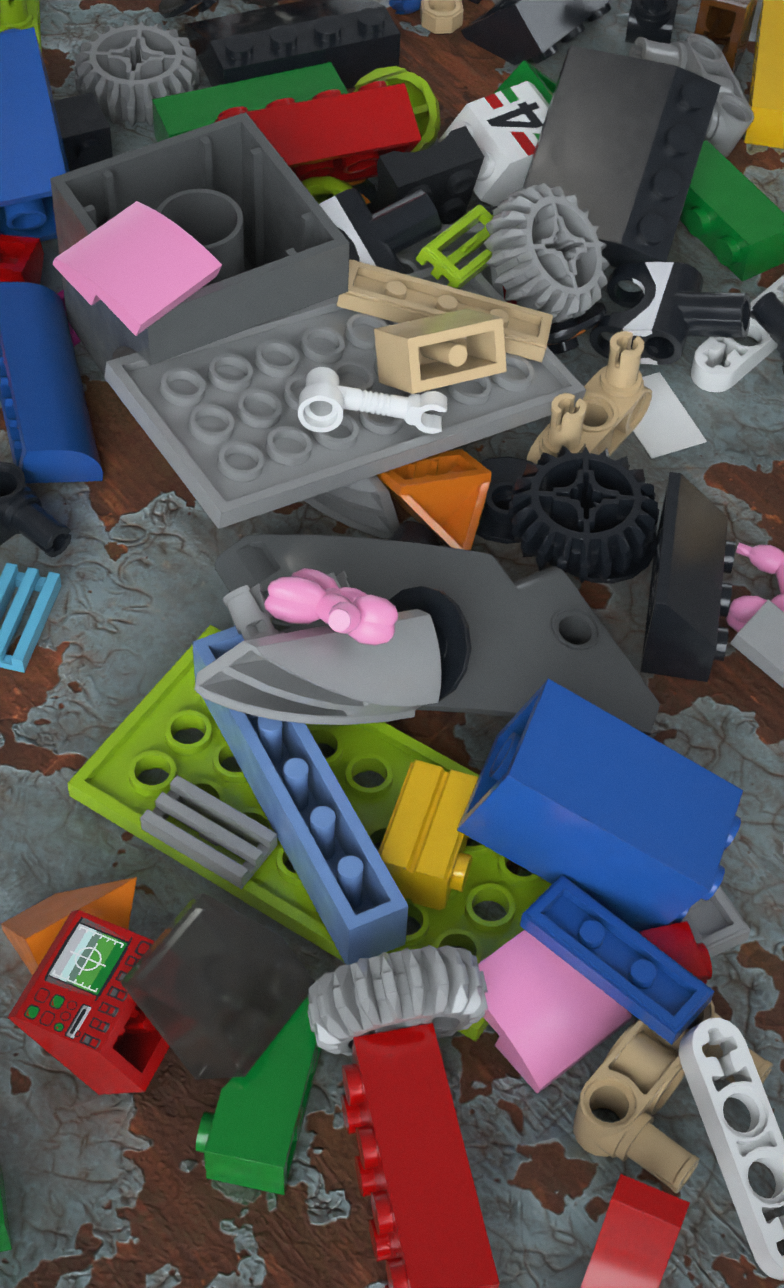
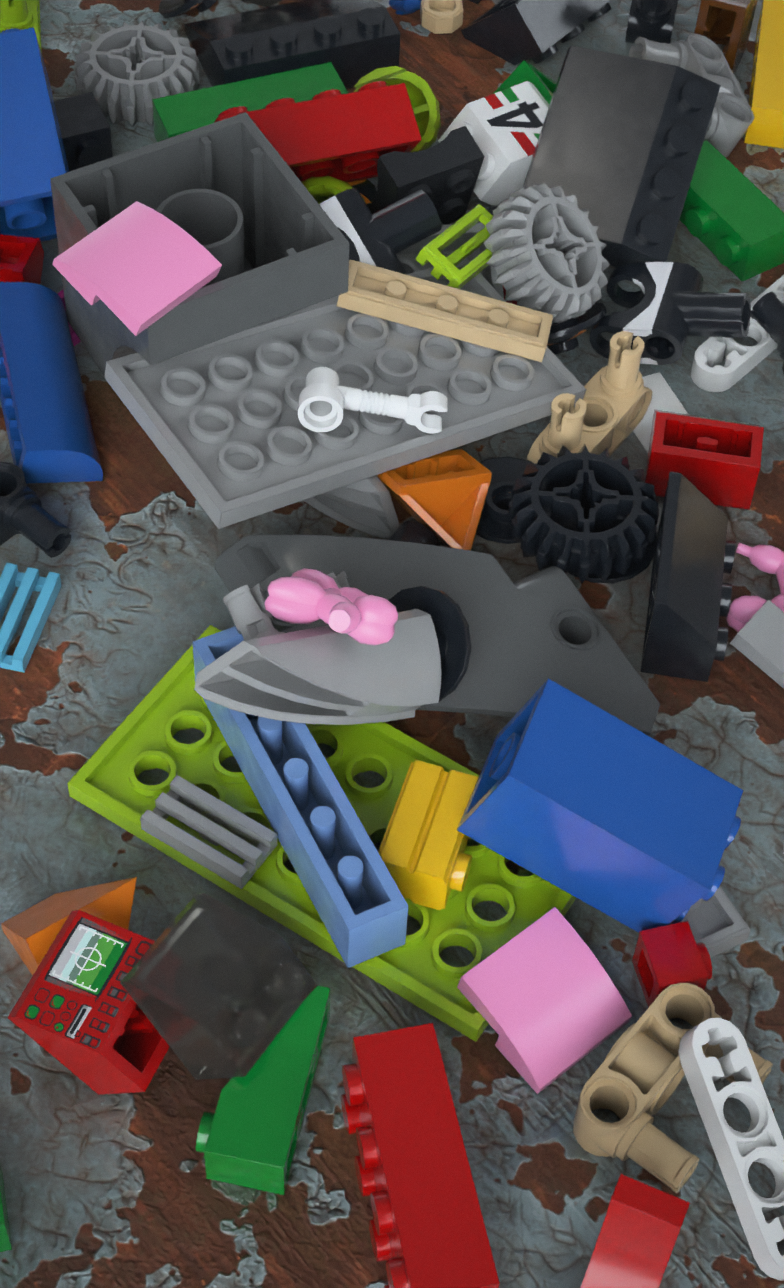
(397, 993): light grey gear -> none
(440, 350): tan brick -> none
(617, 959): blue tile -> none
(711, 453): none -> red slope

